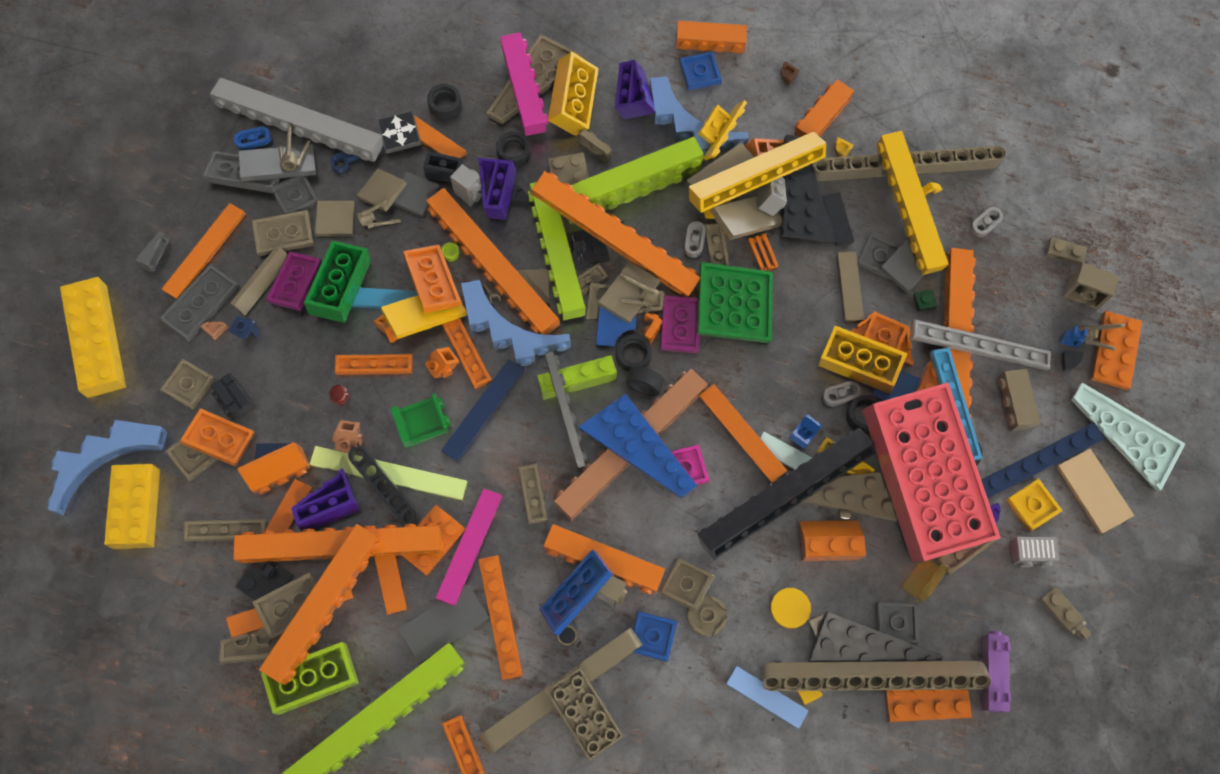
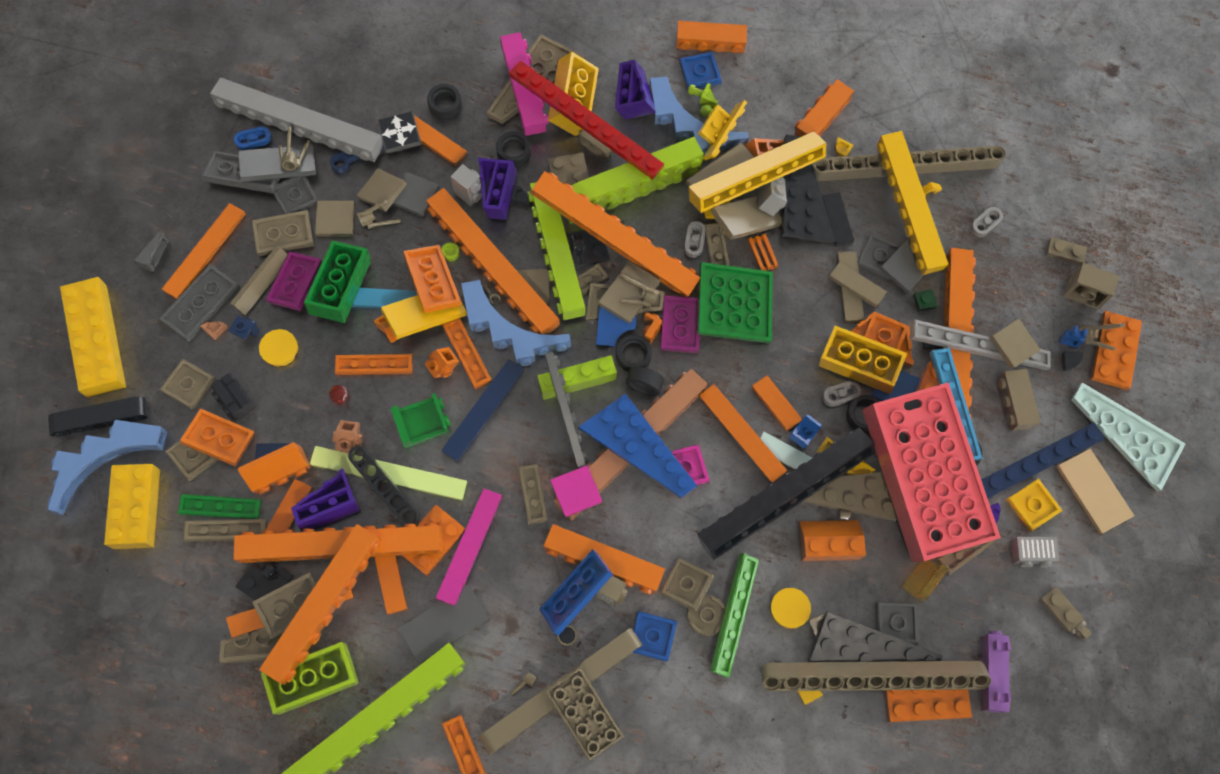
(97, 416): none -> black beam
(219, 506): none -> green tile
(278, 347): none -> yellow tile
(441, 166): black brick -> none
(500, 618): orange plate -> none
(529, 678): none -> dark tan hand
(576, 491): none -> dark pink tile
(586, 120): none -> red plate
(707, 99): none -> lime piece
(734, 615): none -> bright green tile
(770, 700): light blue tile -> none
(776, 403): none -> orange tile
(789, 73): reddish brown tile -> none
(857, 284): none -> dark tan tile
(1014, 344): none -> dark tan tile

